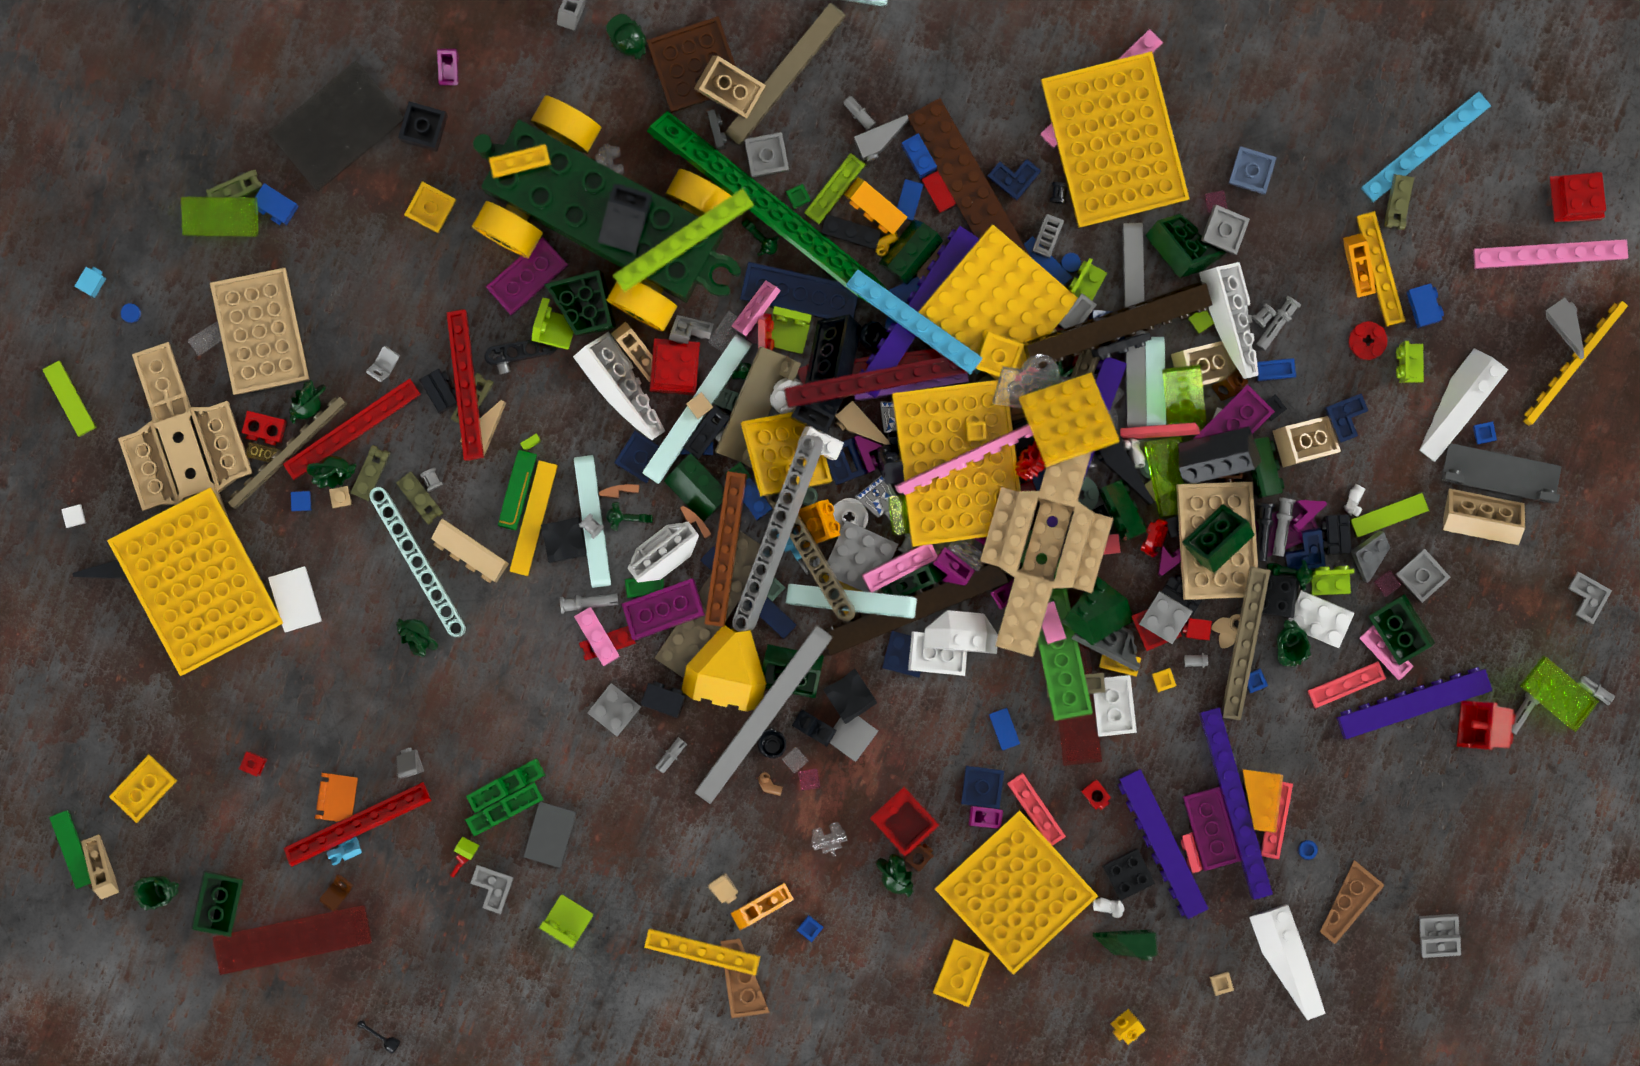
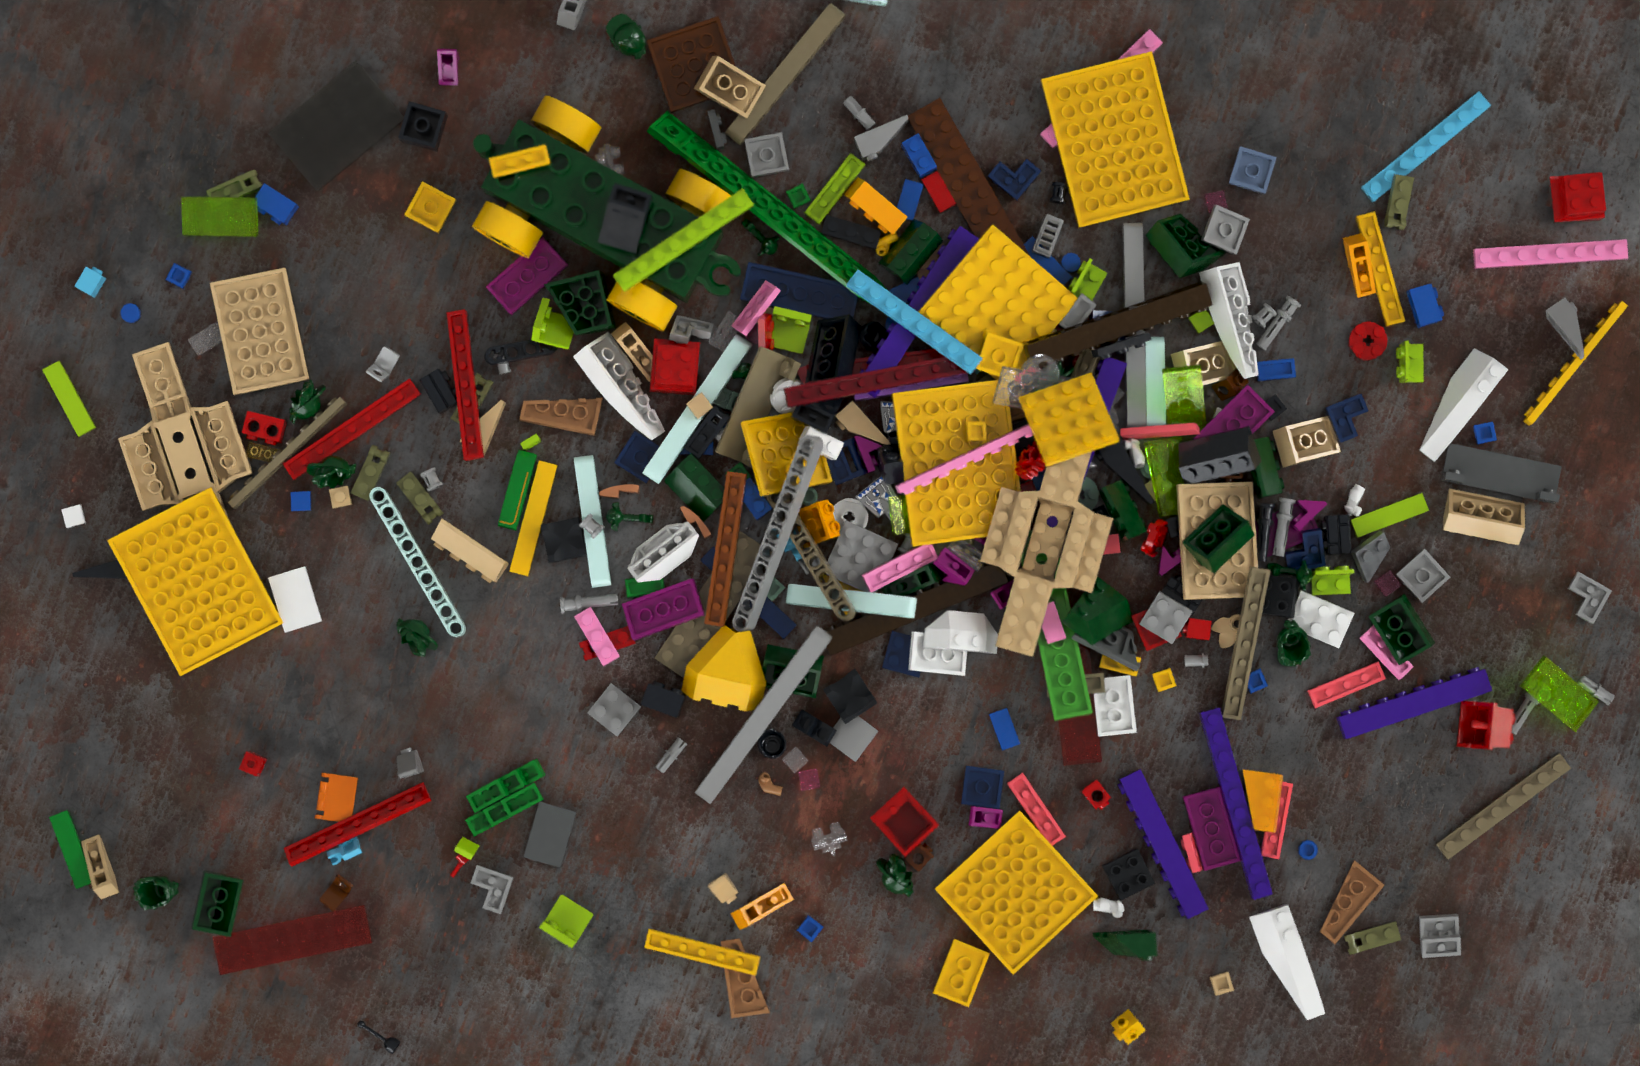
(143, 788): yellow tile -> none
(178, 275): none -> blue tile
(564, 414): none -> medium nougat wing
(1373, 937): none -> olive plate
(1503, 806): none -> dark tan plate

